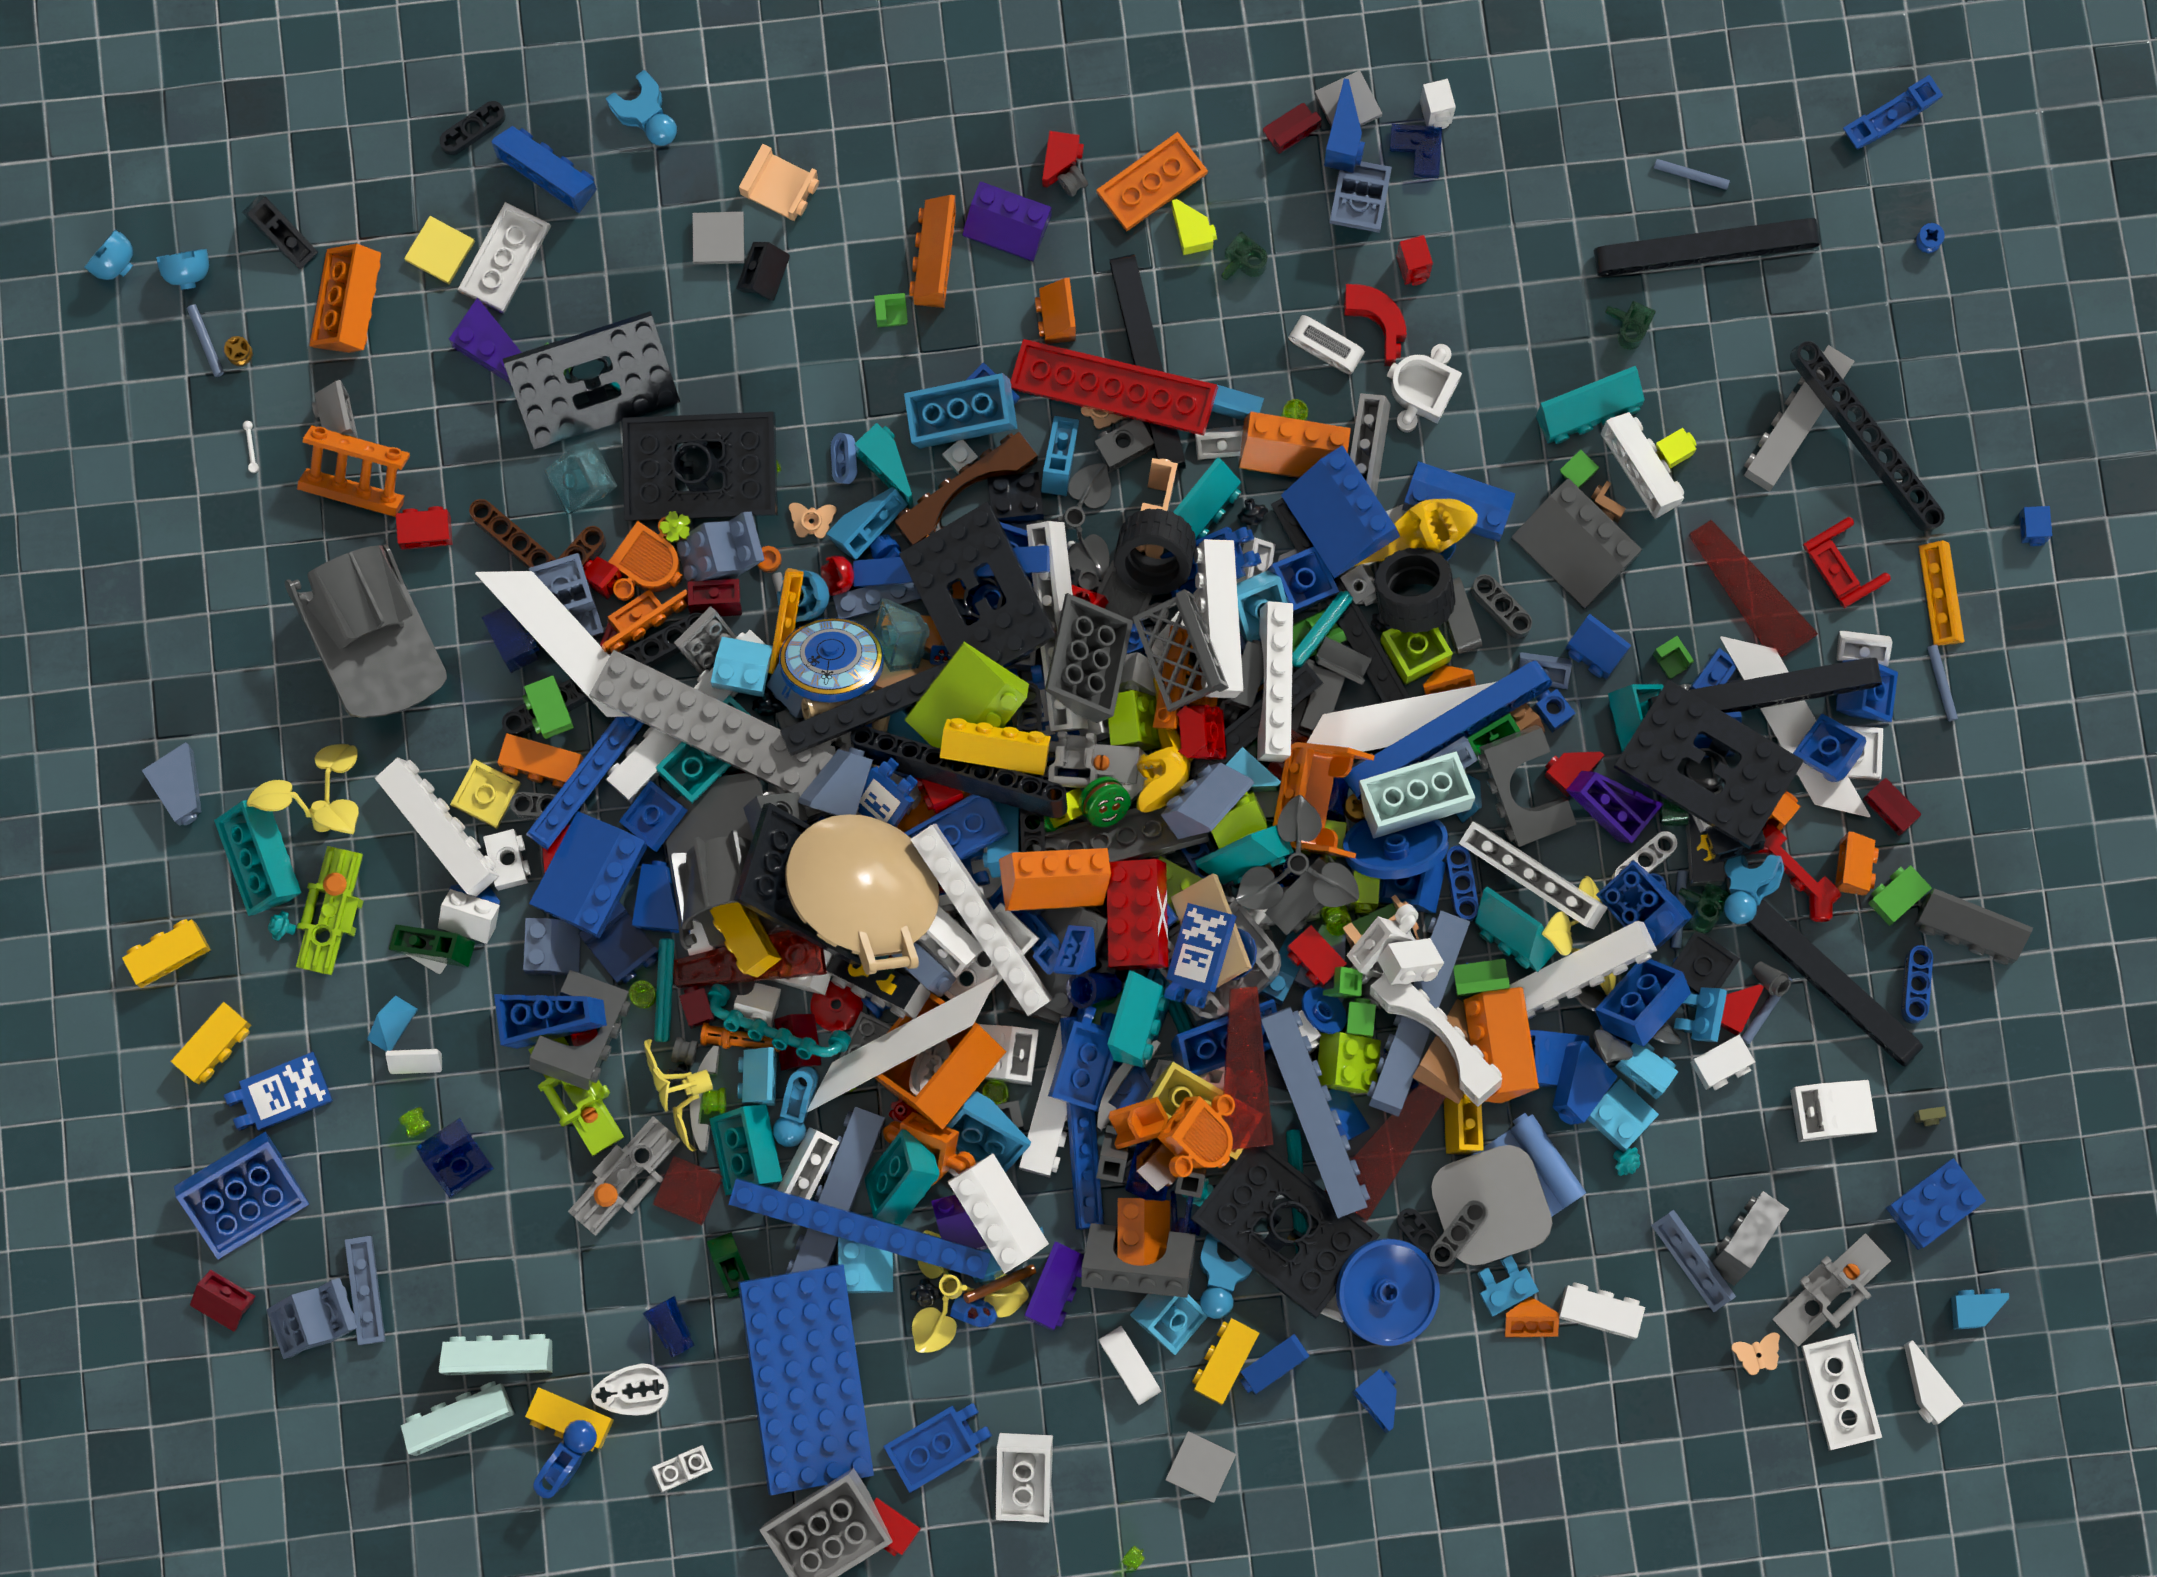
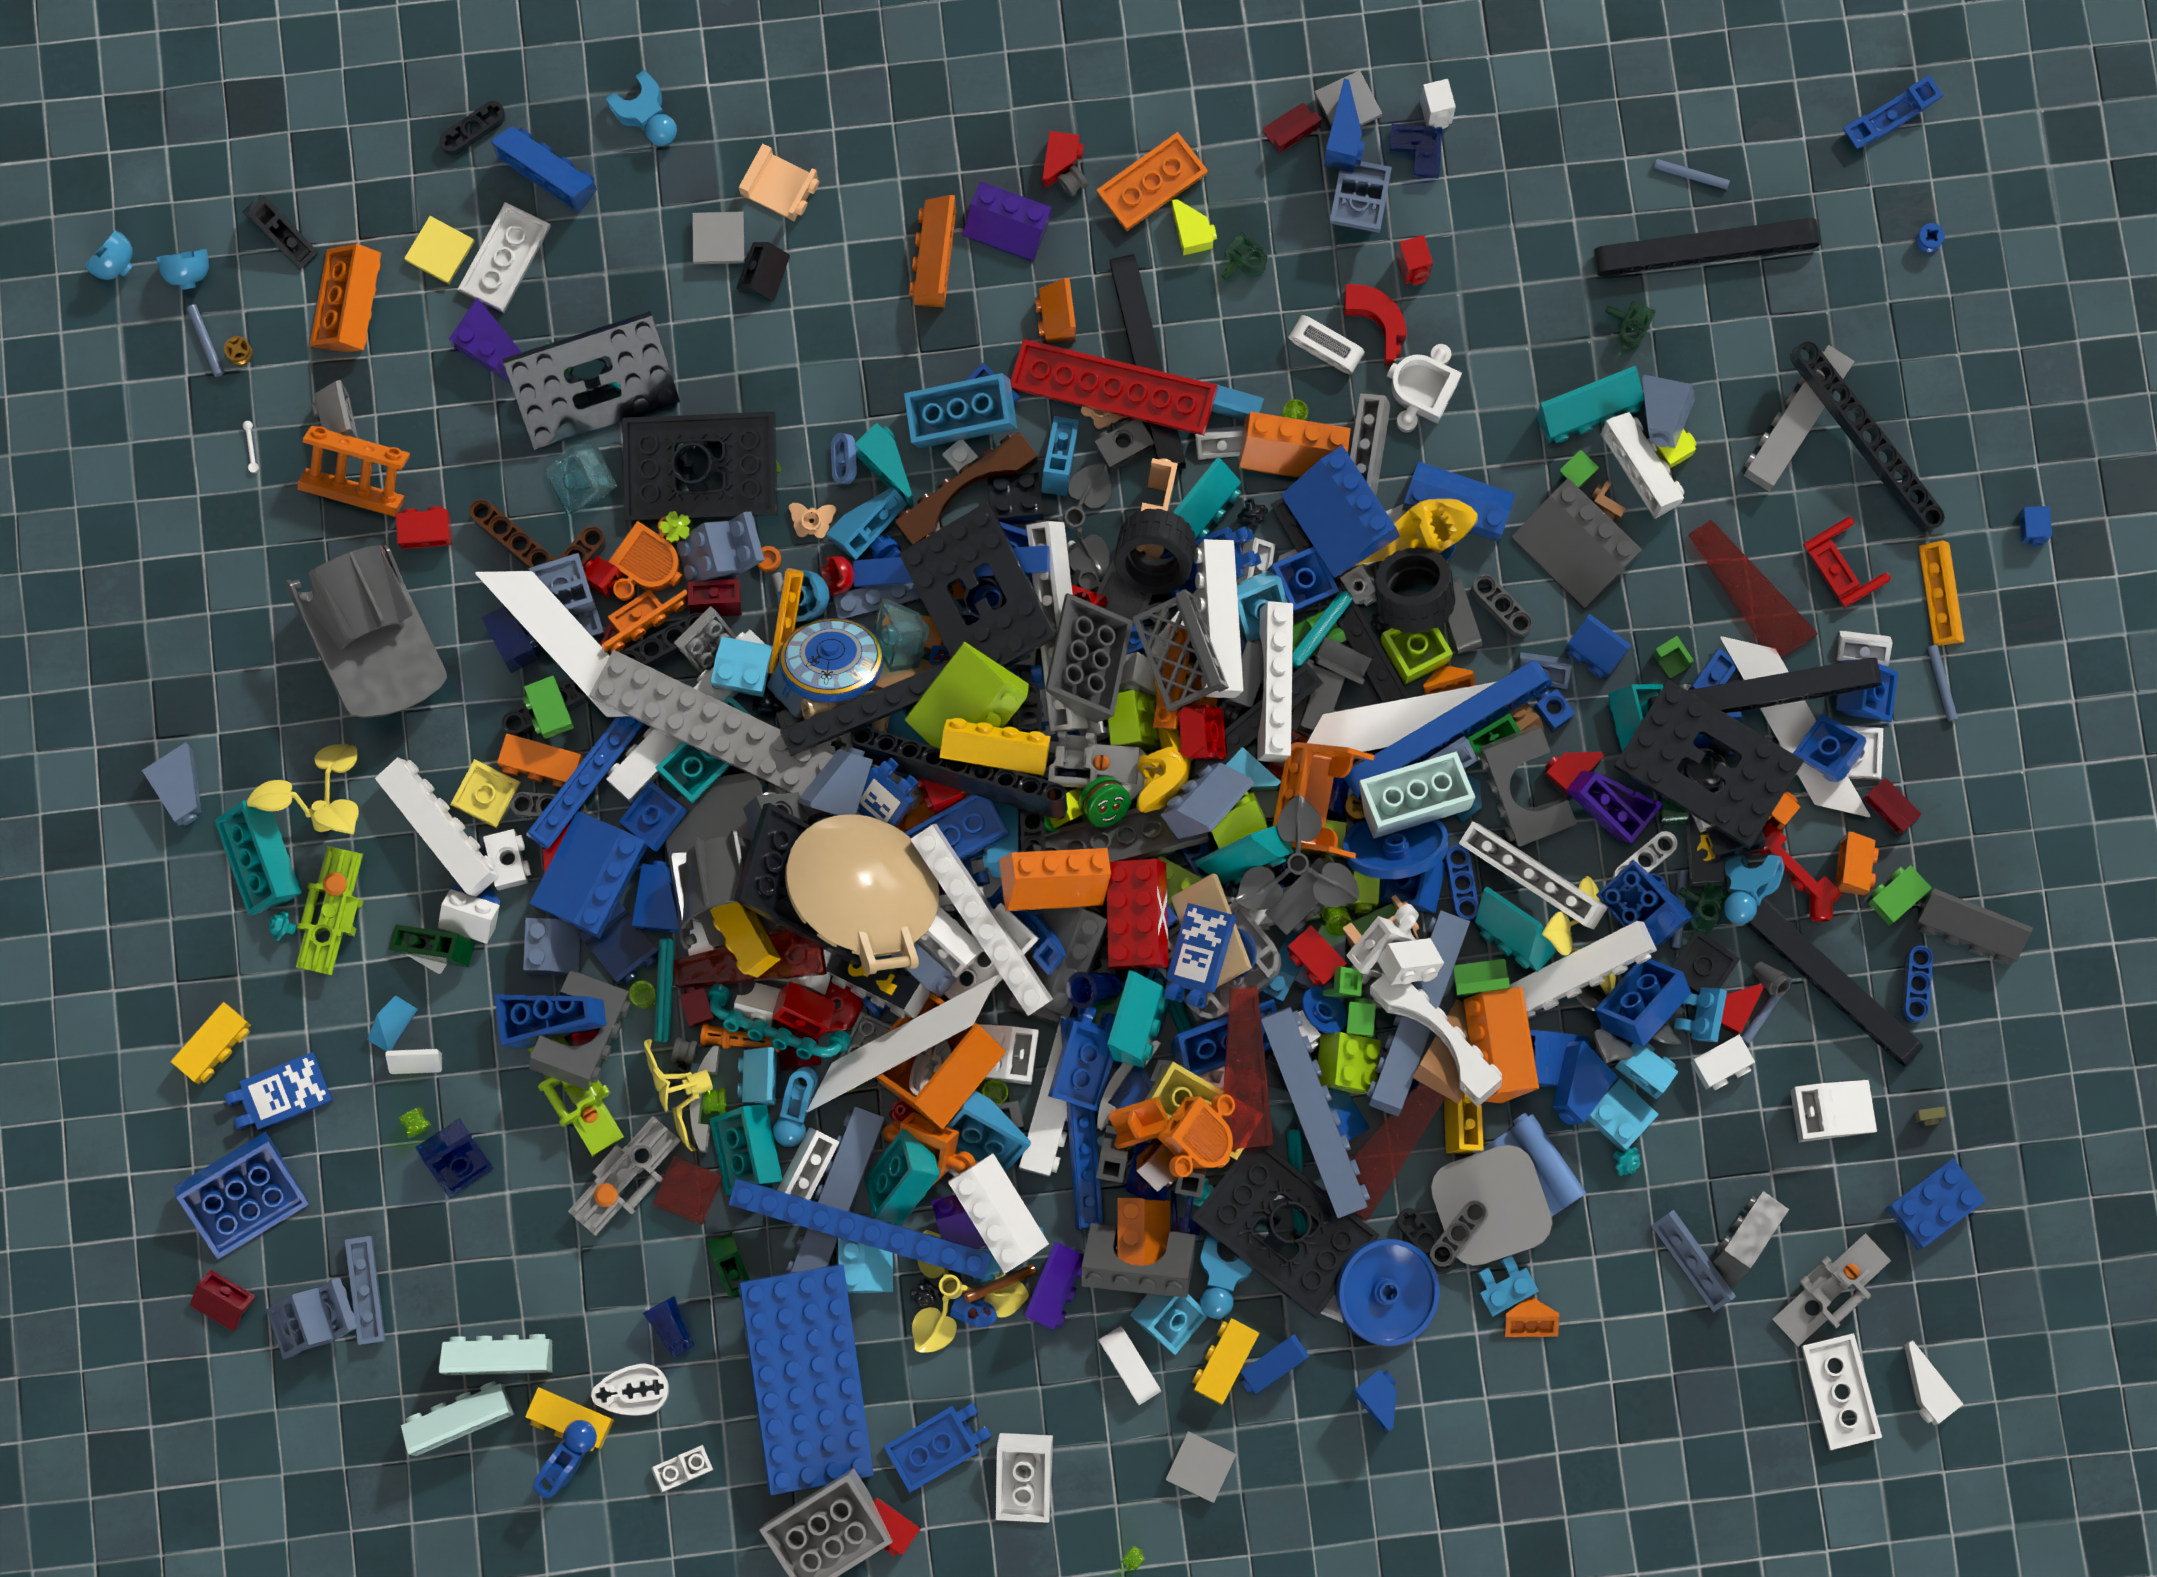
(165, 952): yellow brick -> none
(804, 1010): none -> red brick
(891, 310): bright green panel -> none
(1076, 951): blue slope -> none
(1601, 1311): white brick -> none
(1666, 408): none -> sand blue slope
(1766, 1348): light nougat animal -> none
(1976, 1310): dark azure slope -> none

